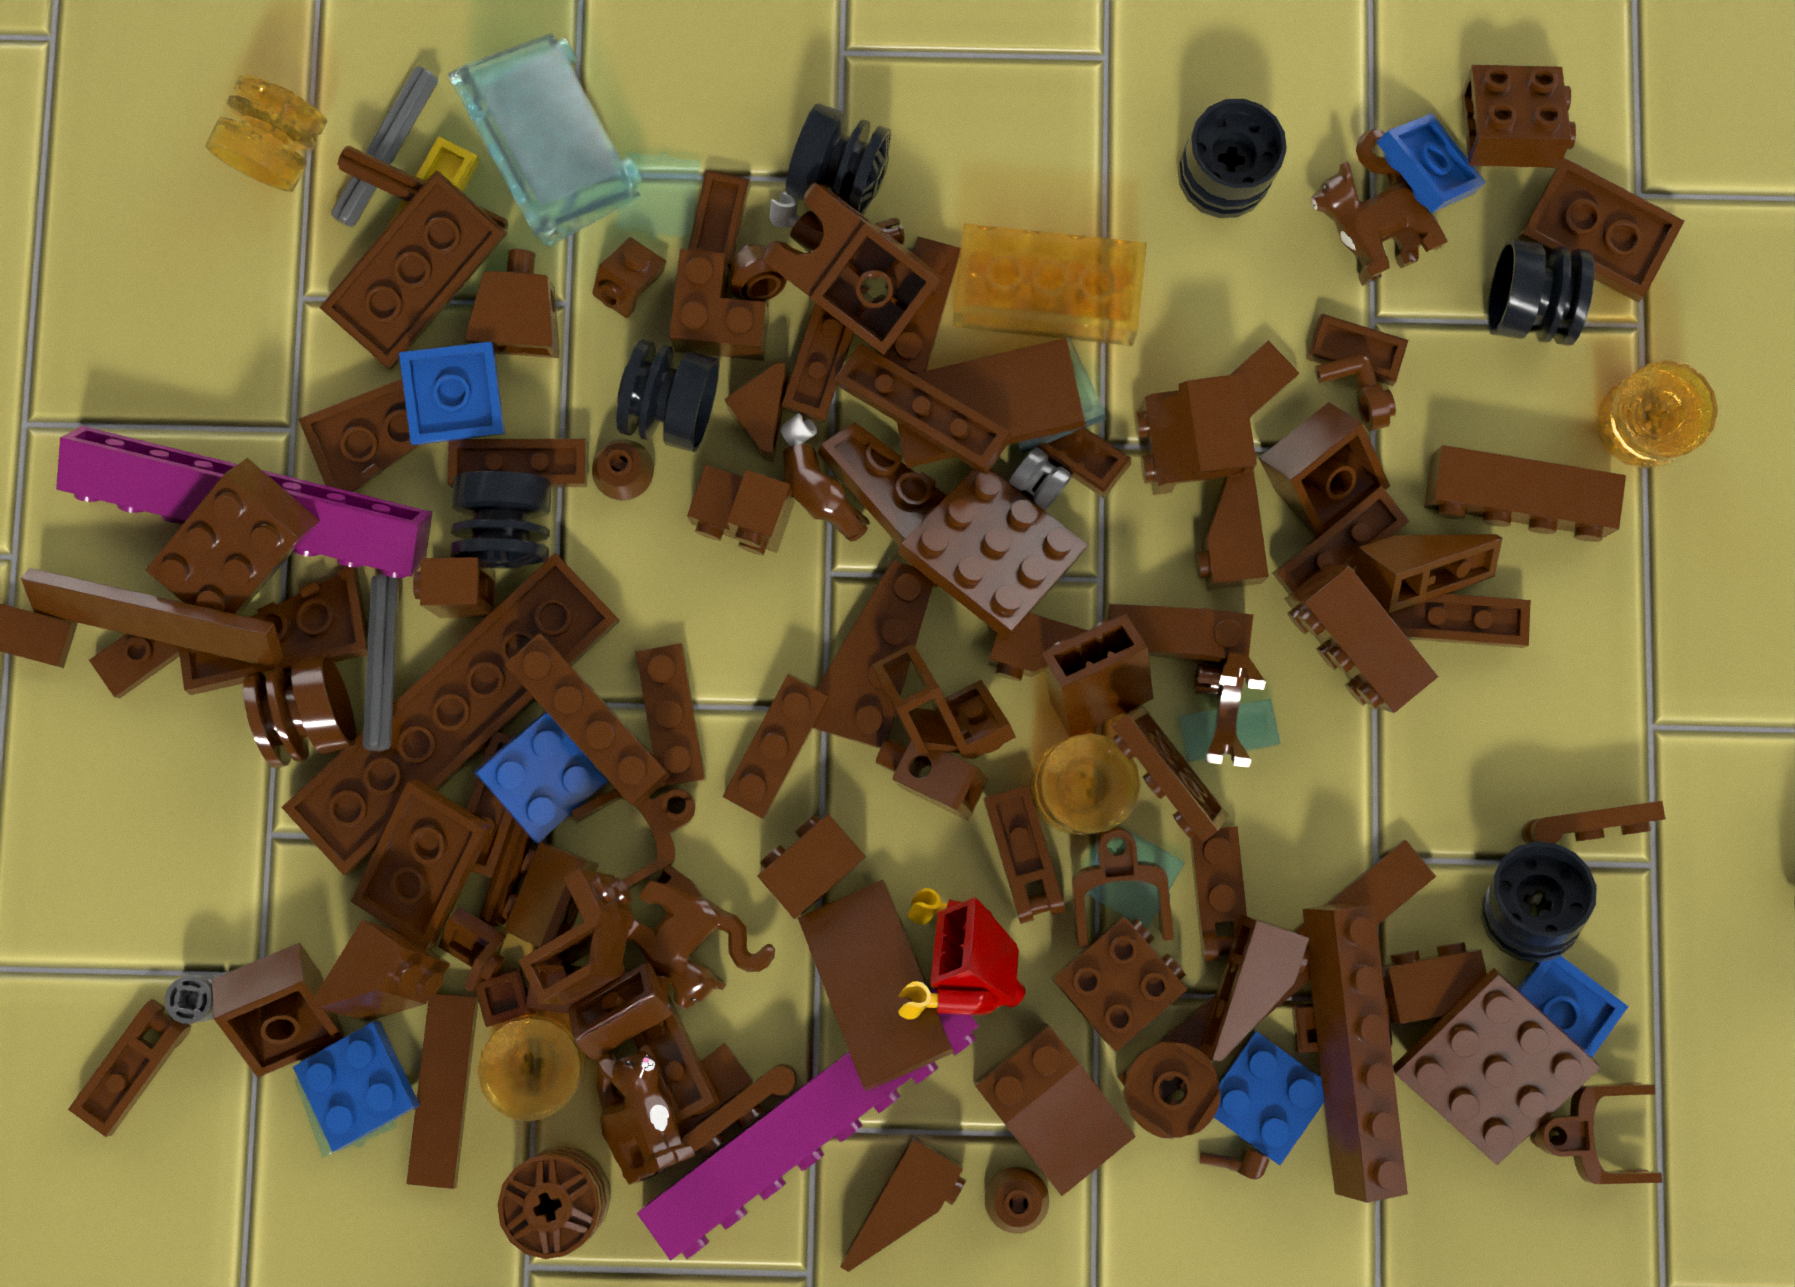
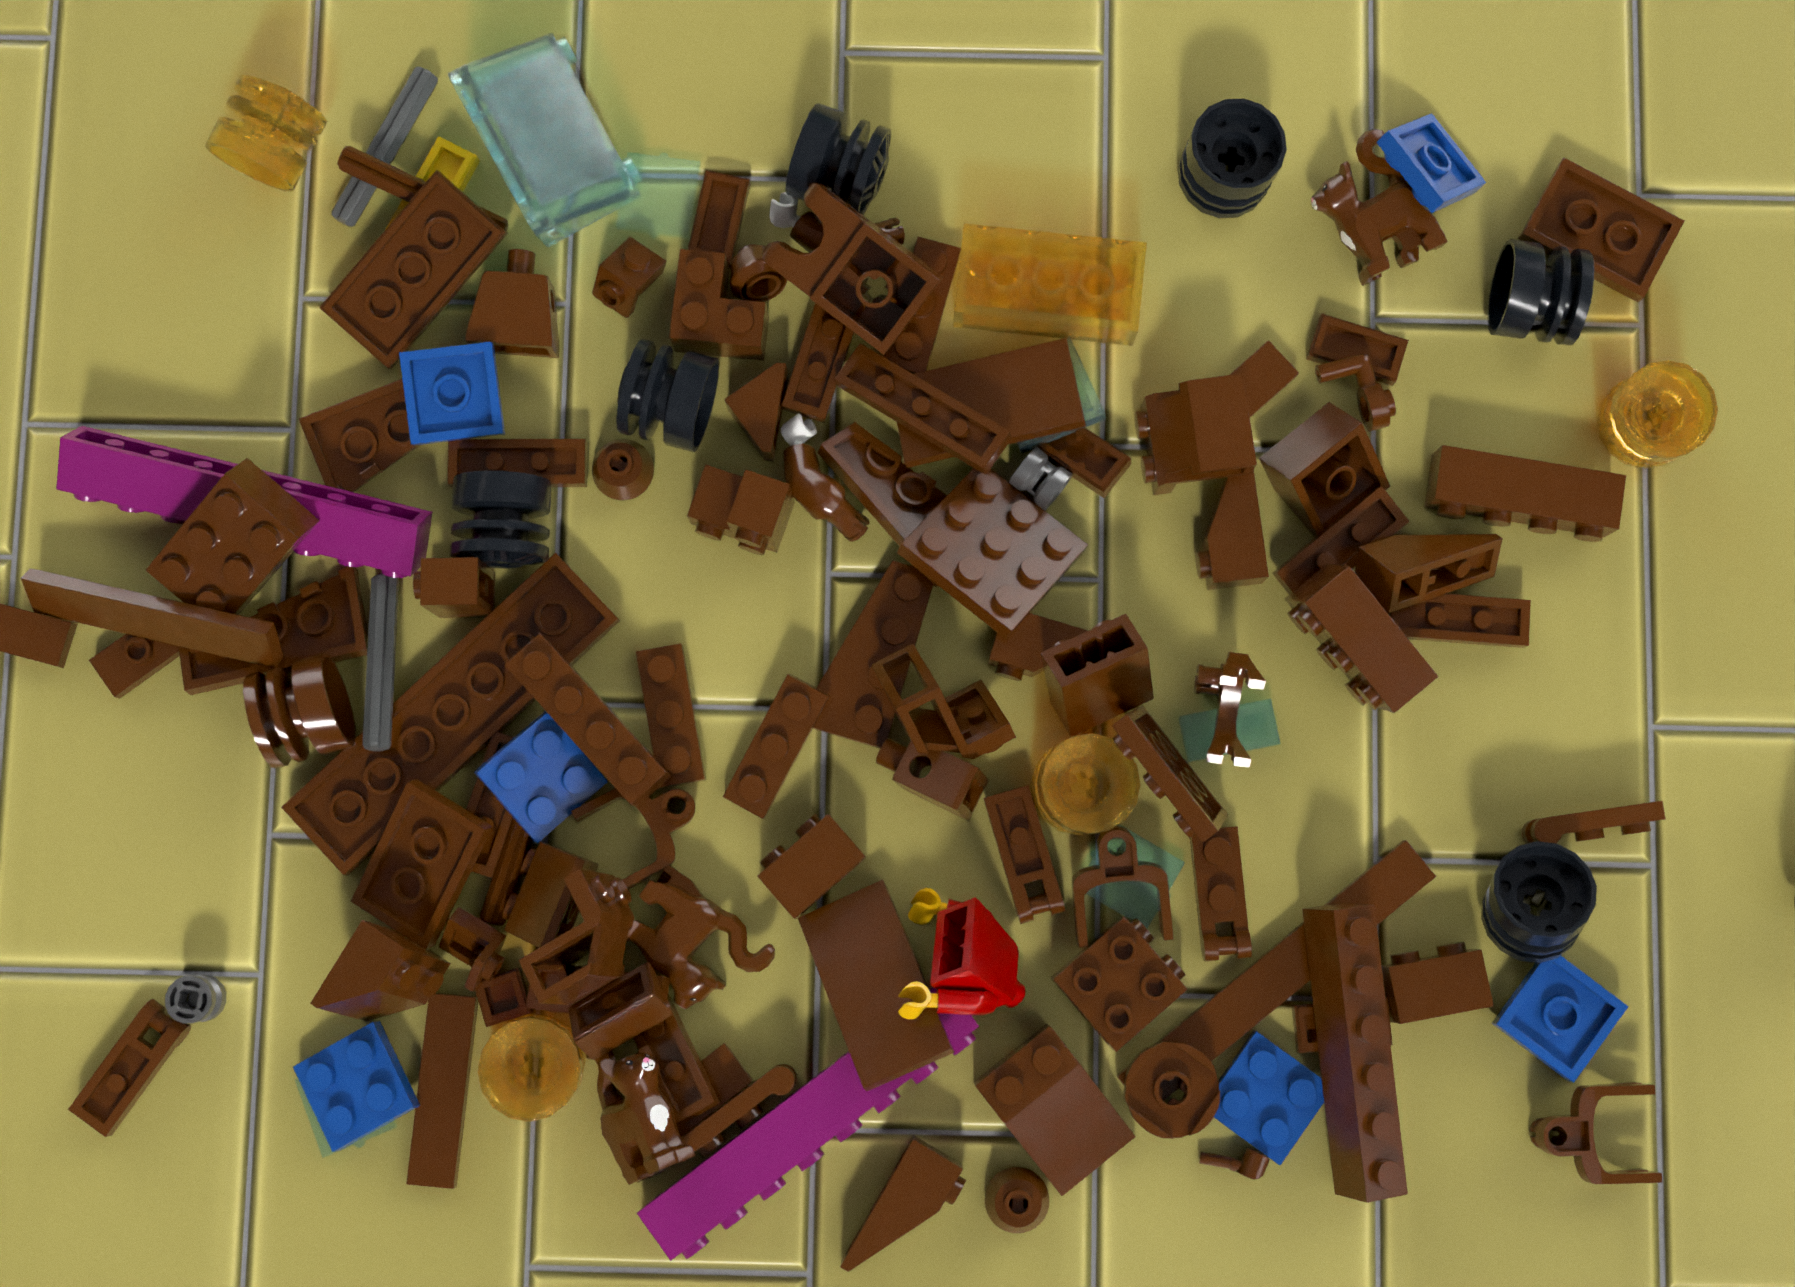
(269, 1010): reddish brown slope -> none
(565, 1175): reddish brown wheel -> none
(1189, 632): reddish brown slope -> none
(1255, 978): reddish brown slope -> none
(1495, 1067): reddish brown plate -> none
(1517, 116): reddish brown brick -> none

